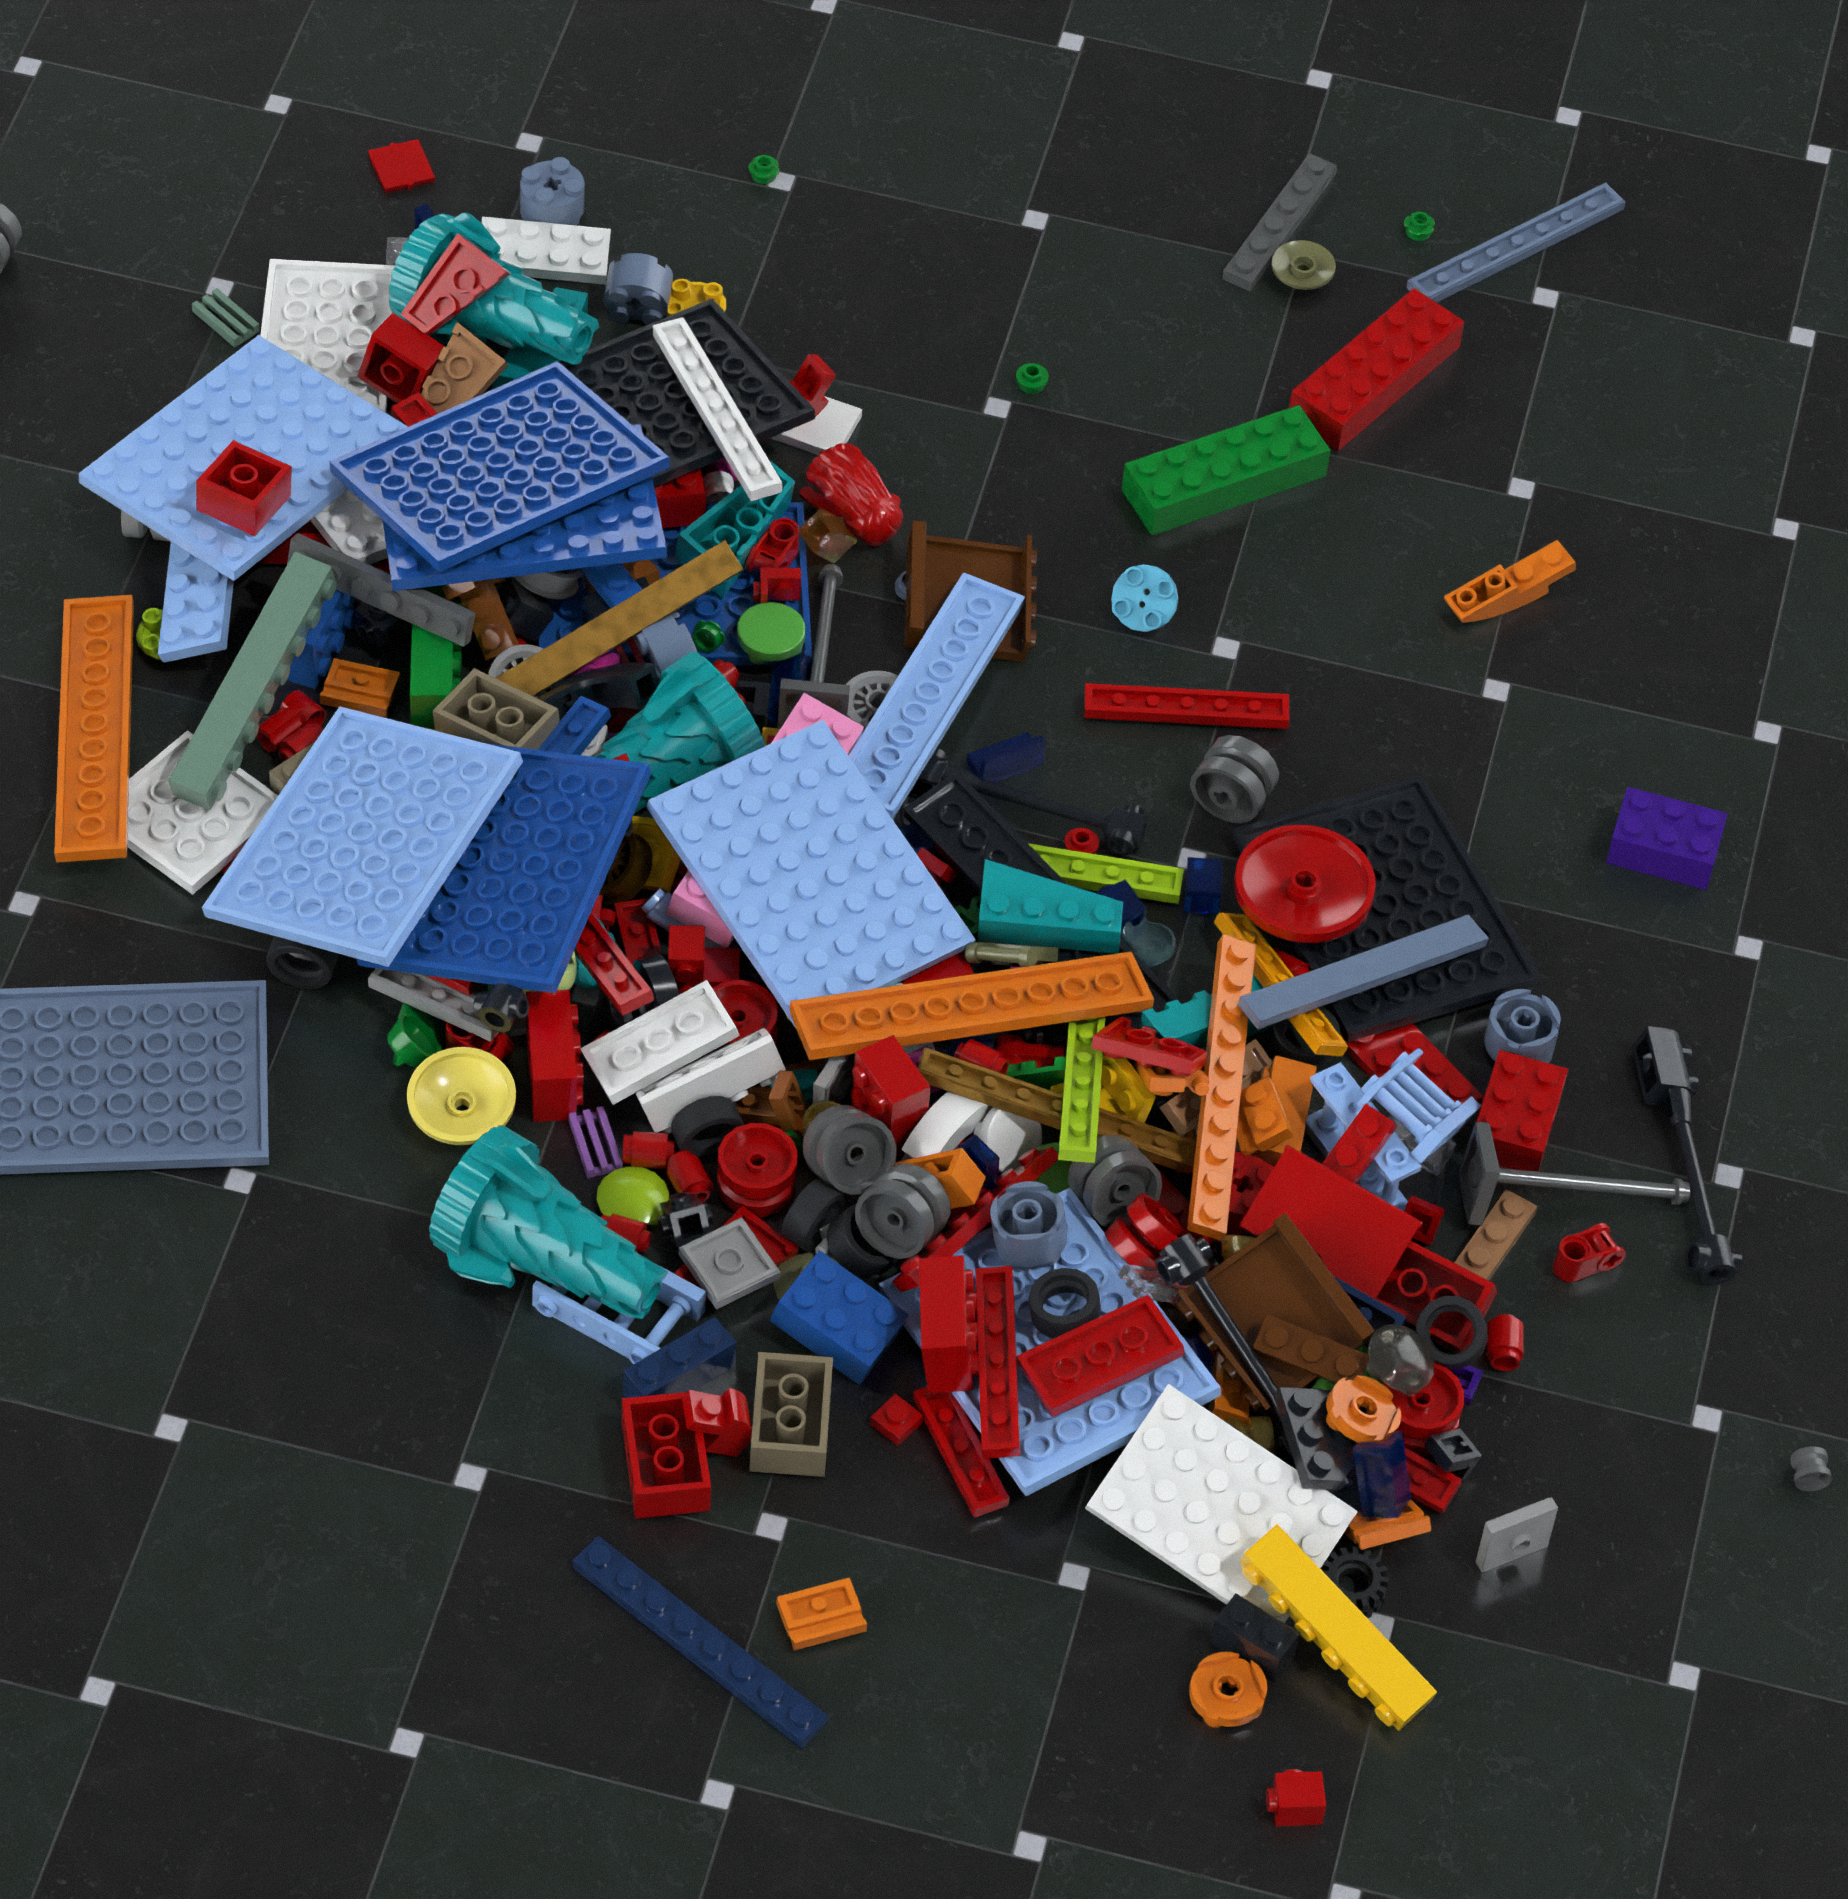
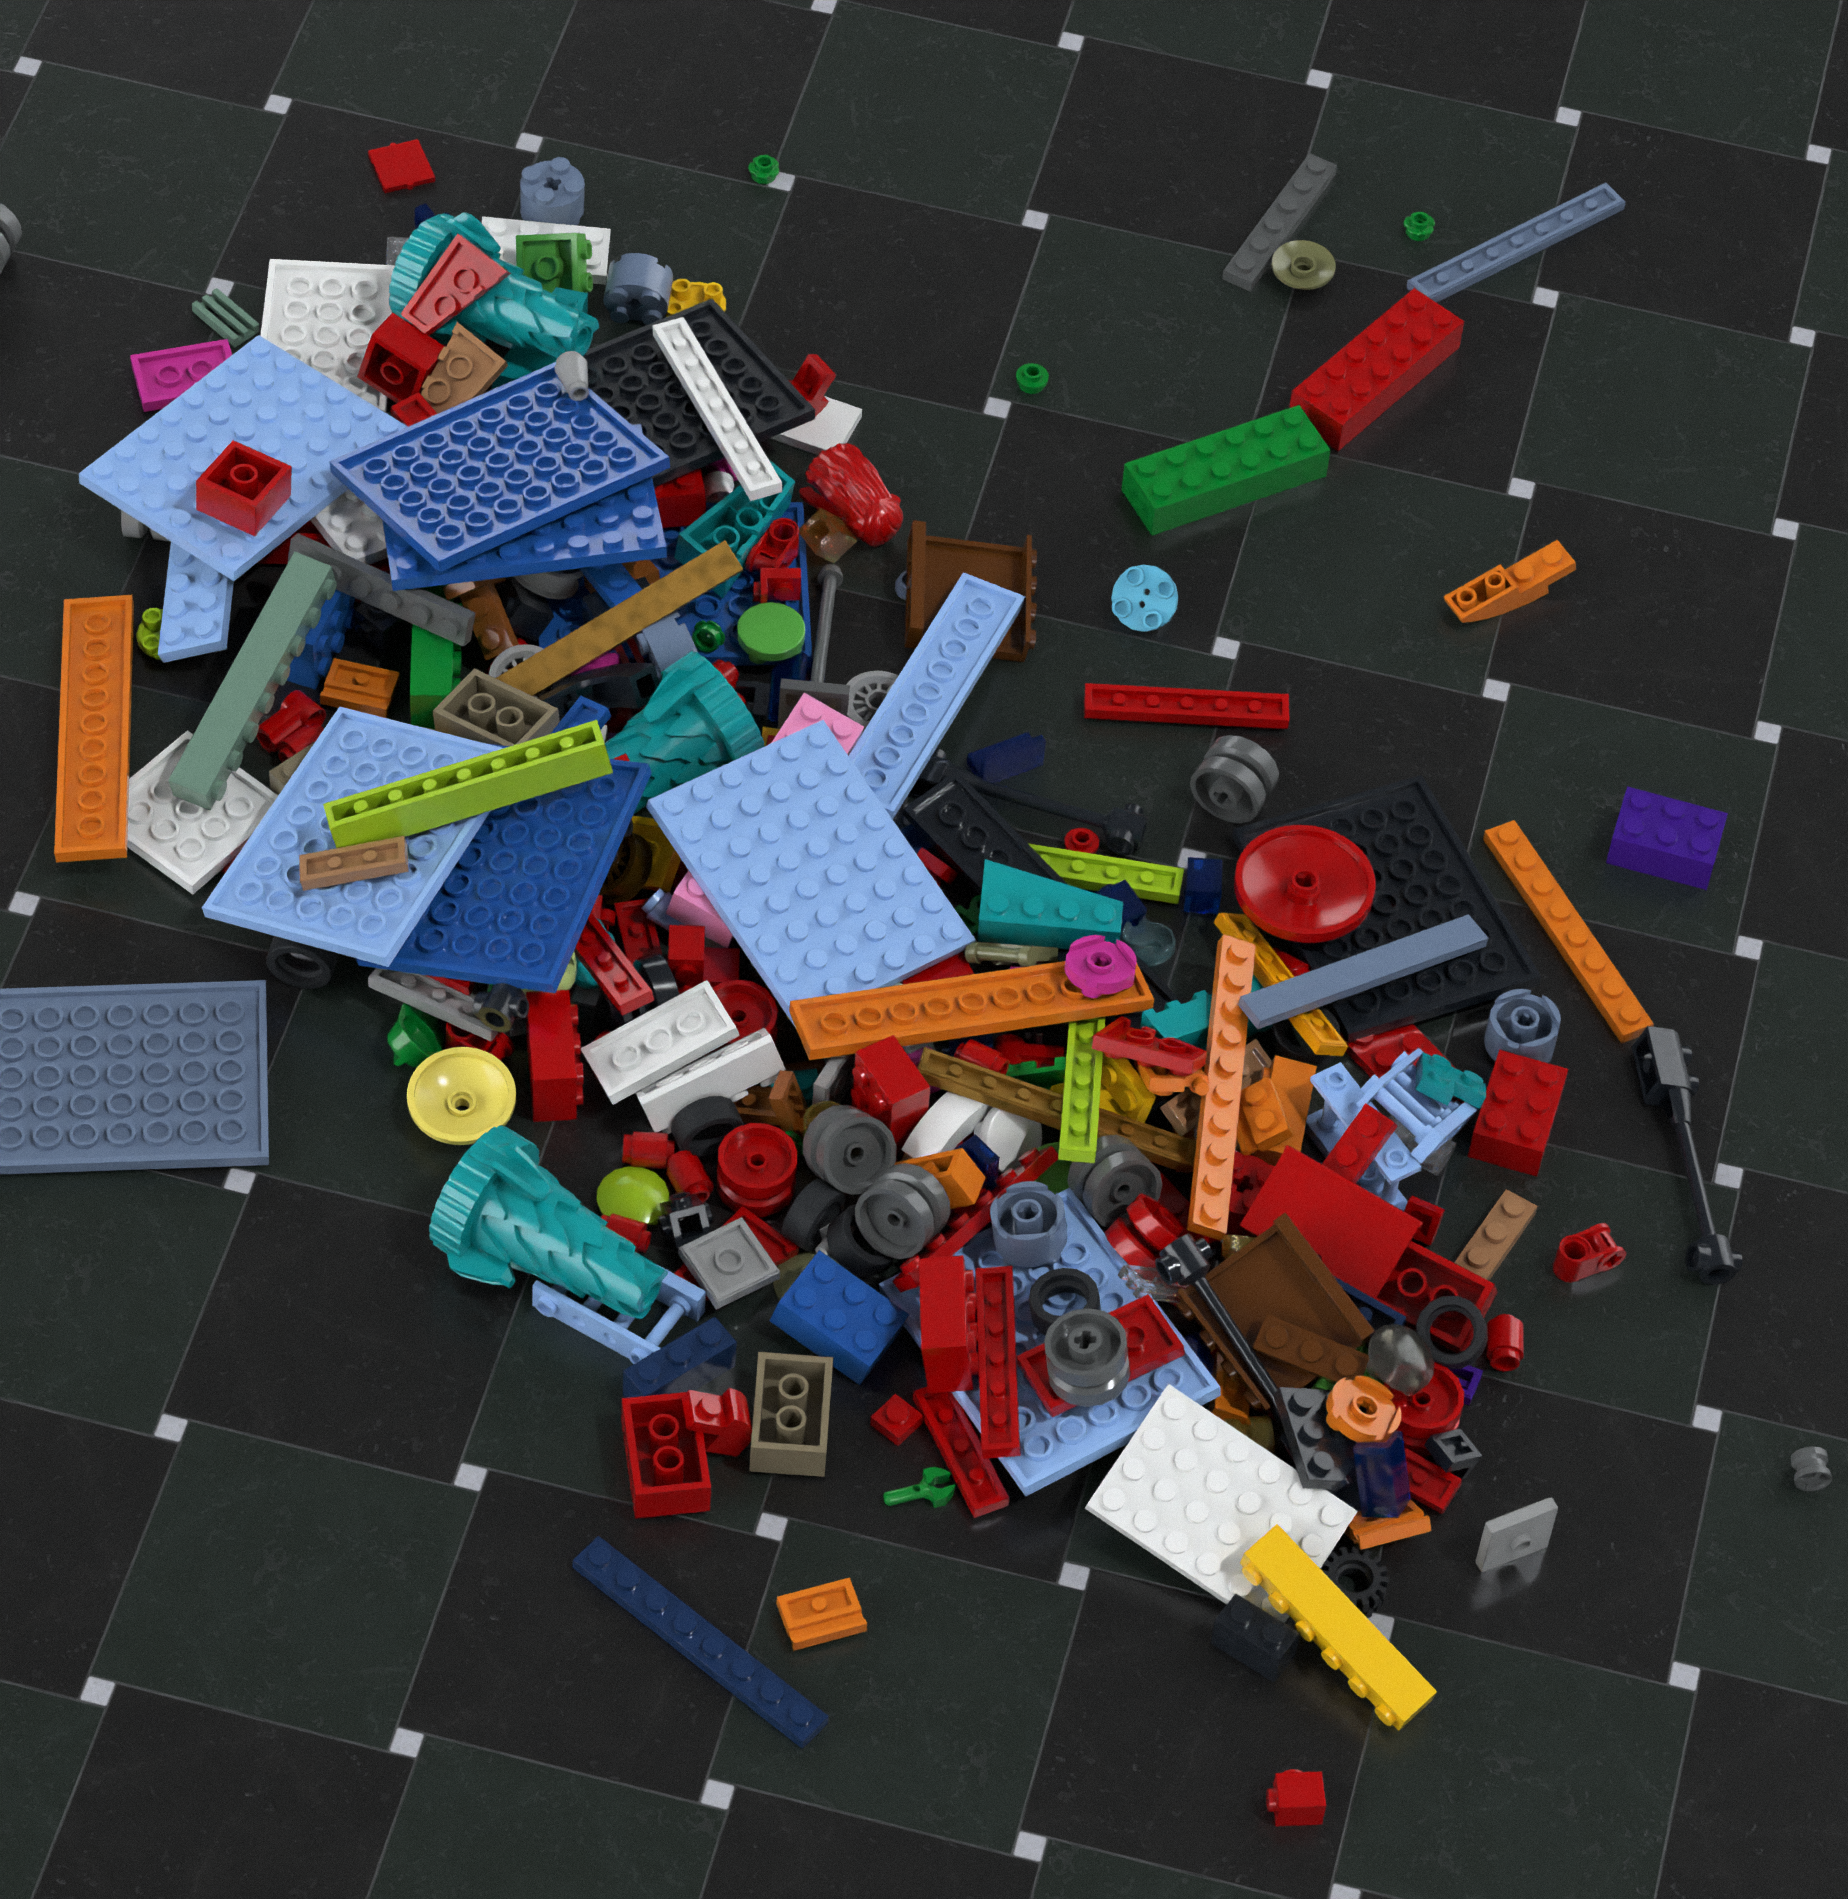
(170, 372): none -> dark pink plate
(353, 863): none -> medium nougat plate
(470, 787): none -> lime brick
(556, 260): none -> bright green plate
(573, 374): none -> light grey cone
(589, 1118): medium lavender tile -> none
(925, 1489): none -> green bar
(1087, 1357): none -> dark grey wheel
(1094, 980): none -> dark pink plate
(1222, 1709): orange plate -> none
(1441, 1081): none -> teal plate
(1481, 1173): dark grey tile -> none
(1567, 931): none -> orange plate

